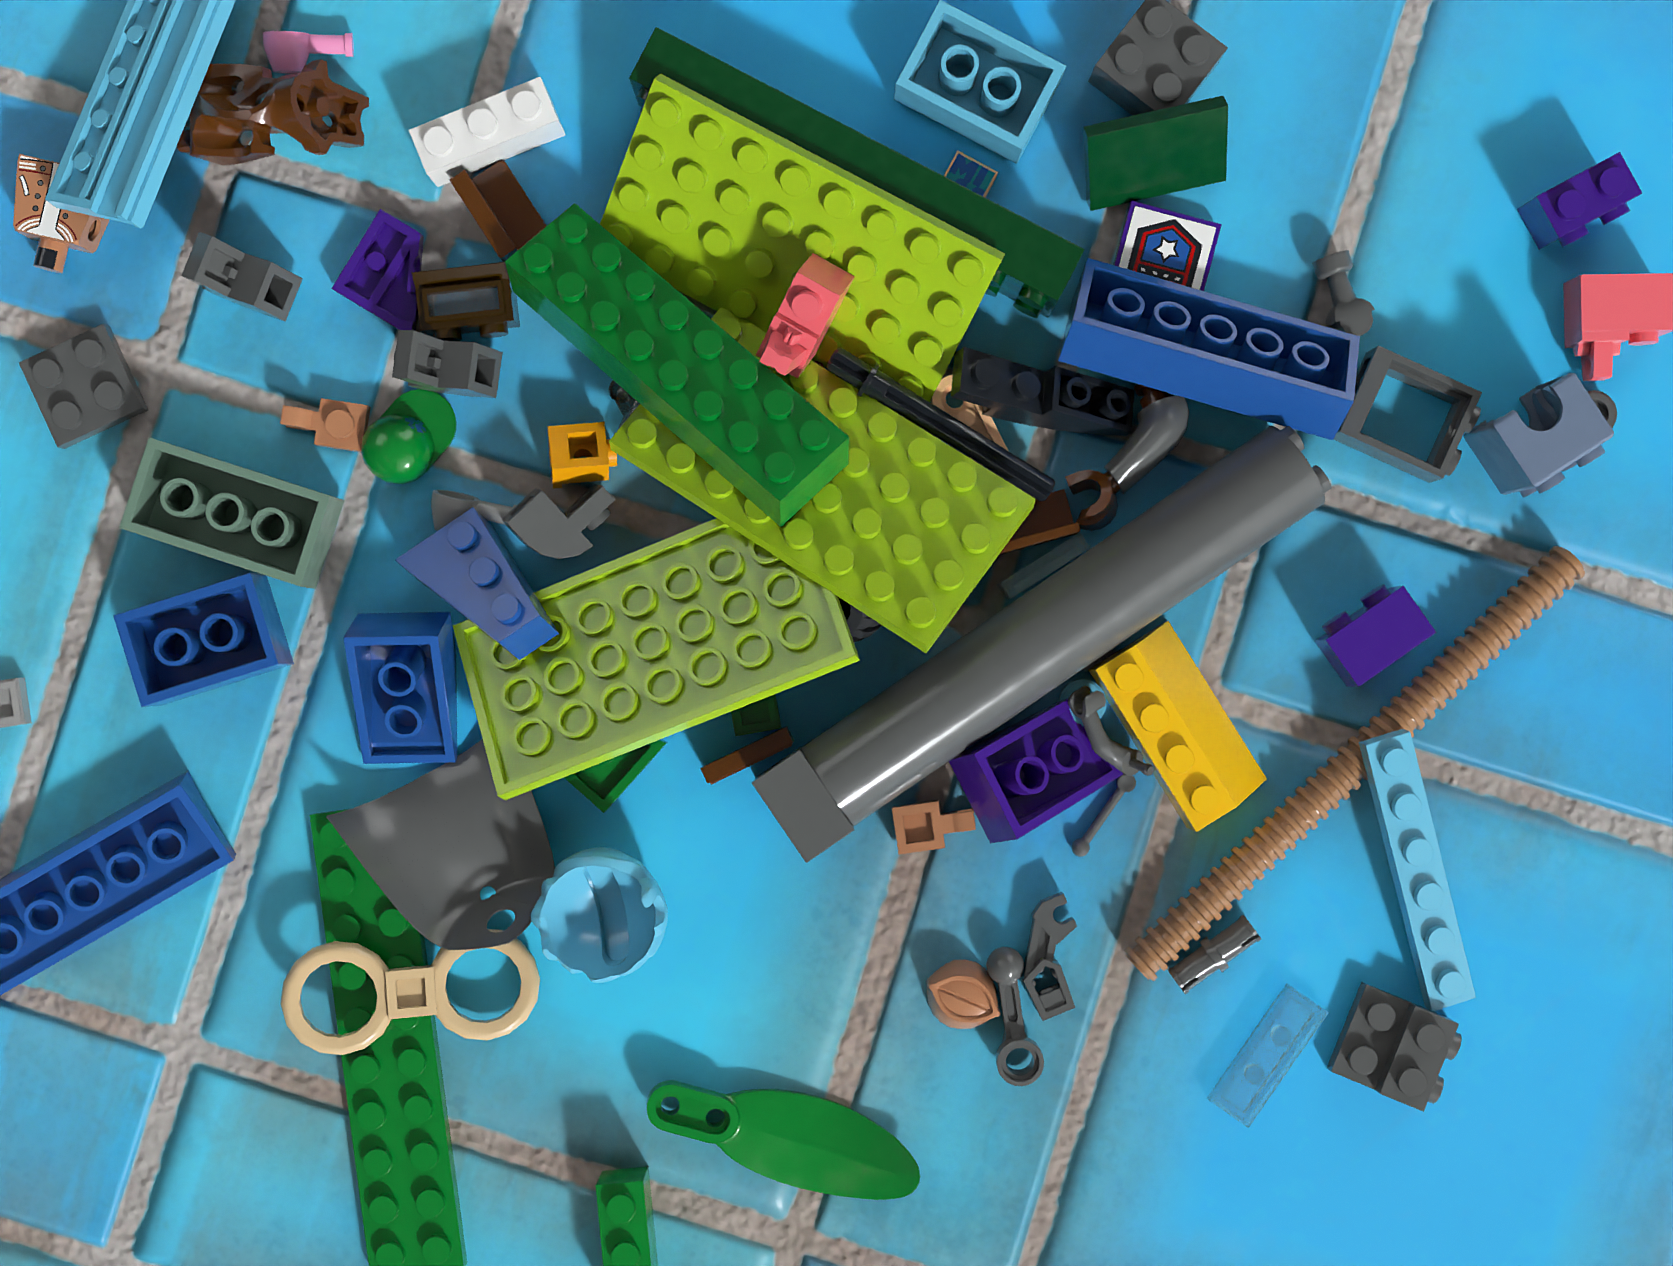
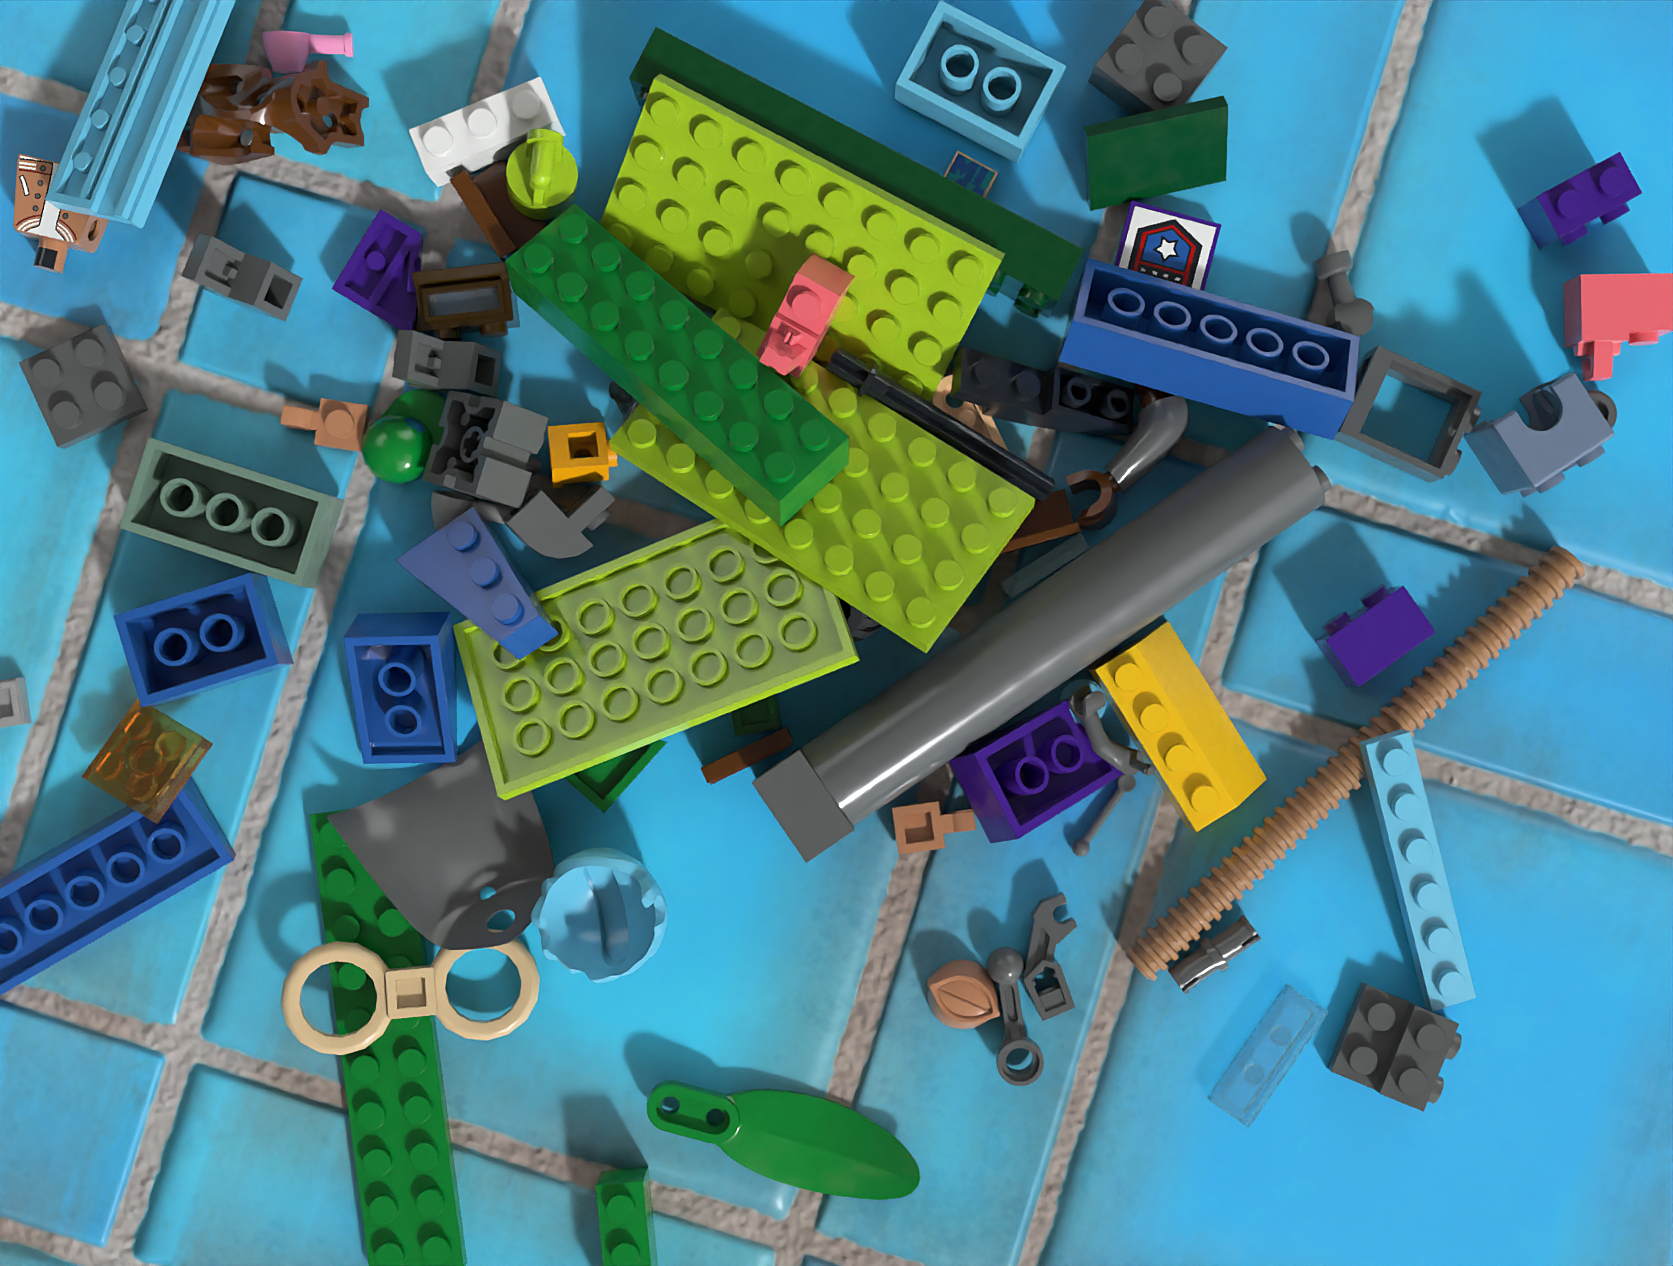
(147, 760): none -> clear orange plate
(486, 449): none -> dark grey brick
(541, 175): none -> lime piece

